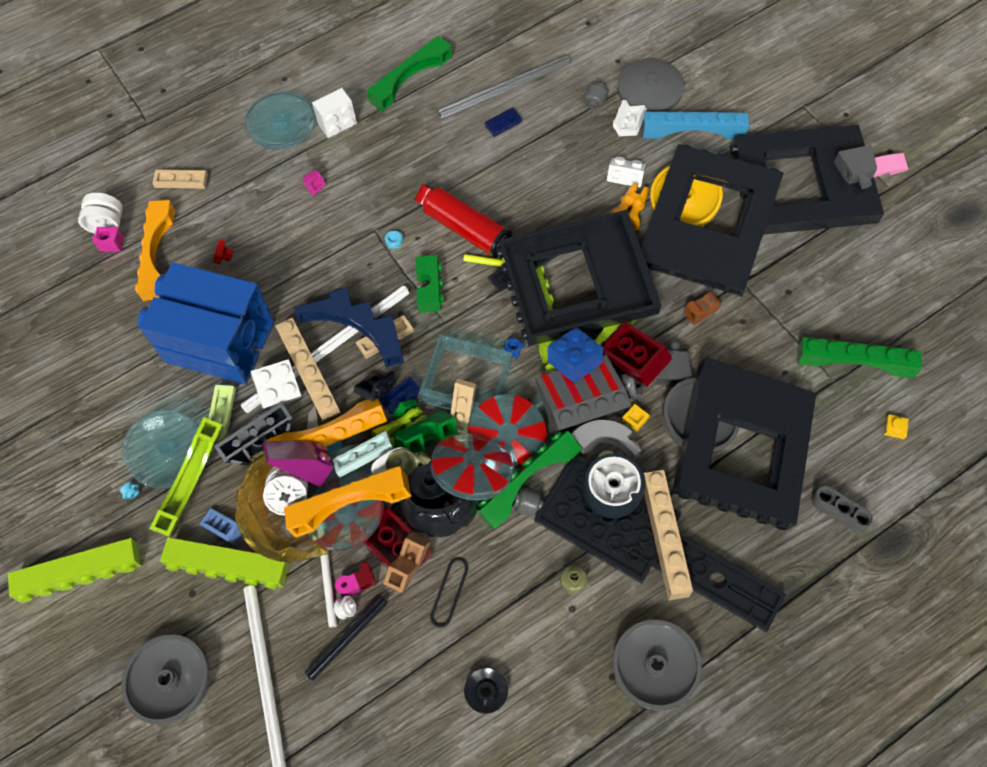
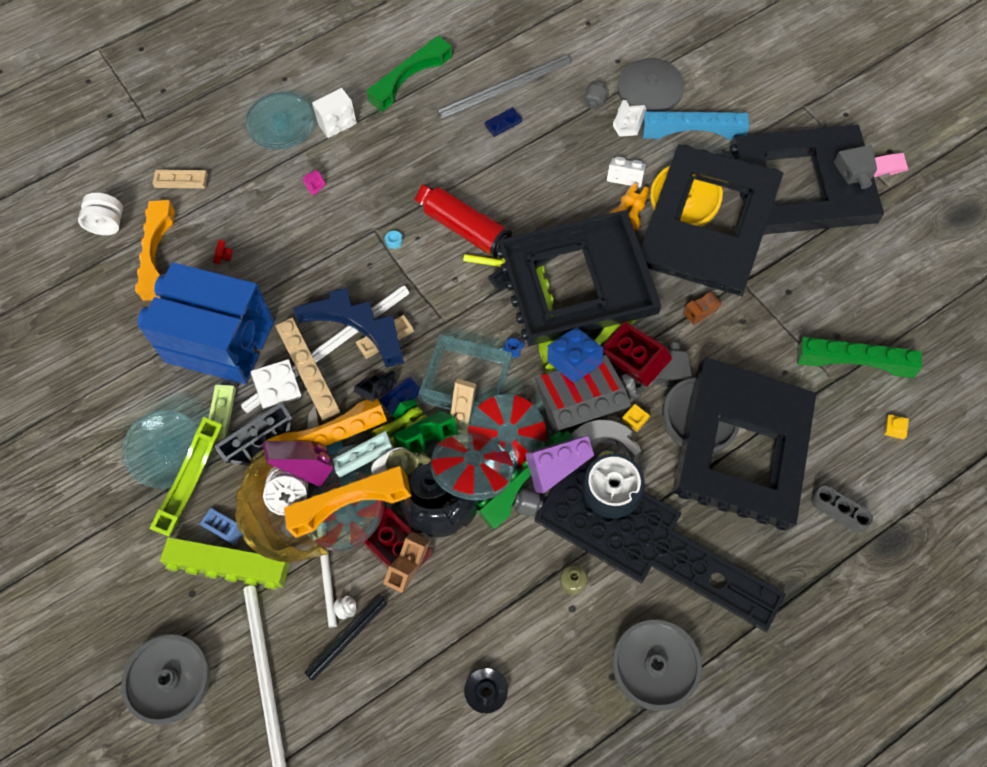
(74, 570): lime brick -> none
(108, 239): dark pink brick -> none
(130, 490): medium azure plate -> none
(356, 582): leg -> none
(429, 297): green arch -> none
(457, 595): black piece -> none
(557, 461): none -> medium lavender wedge
(667, 536): tan brick -> none

